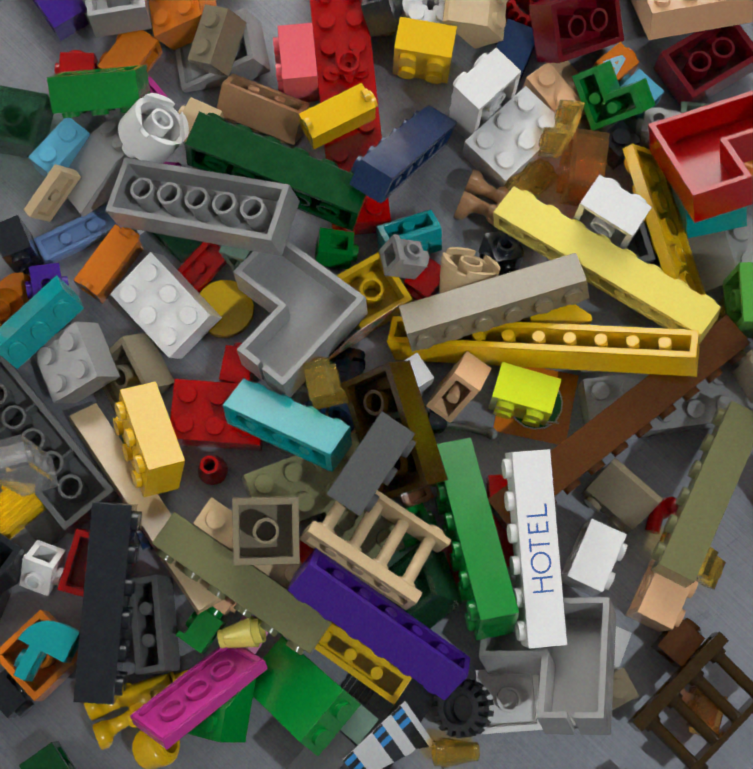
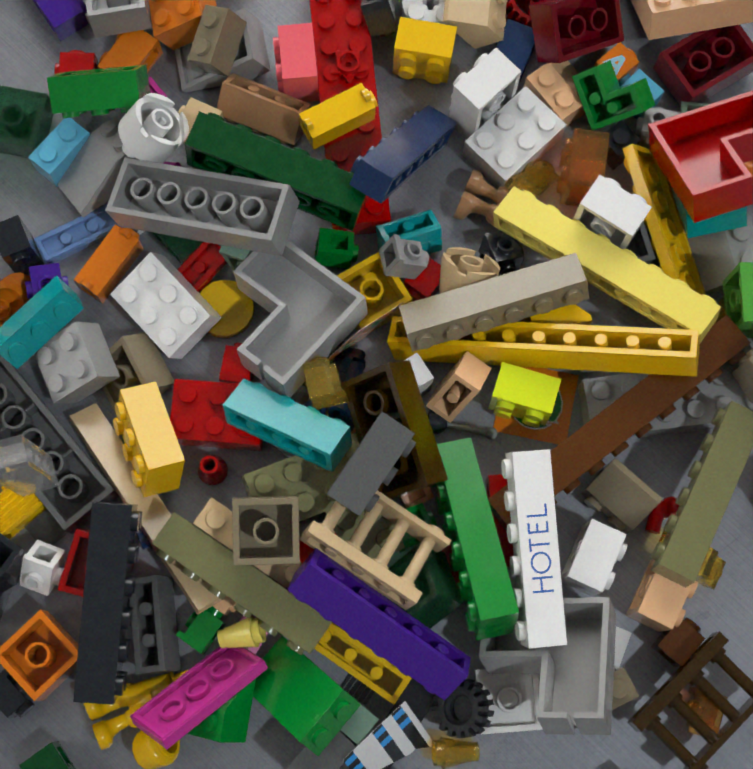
(45, 638): teal brick -> none
(52, 193): tan plate -> none
(555, 140): clear yellow slope -> none

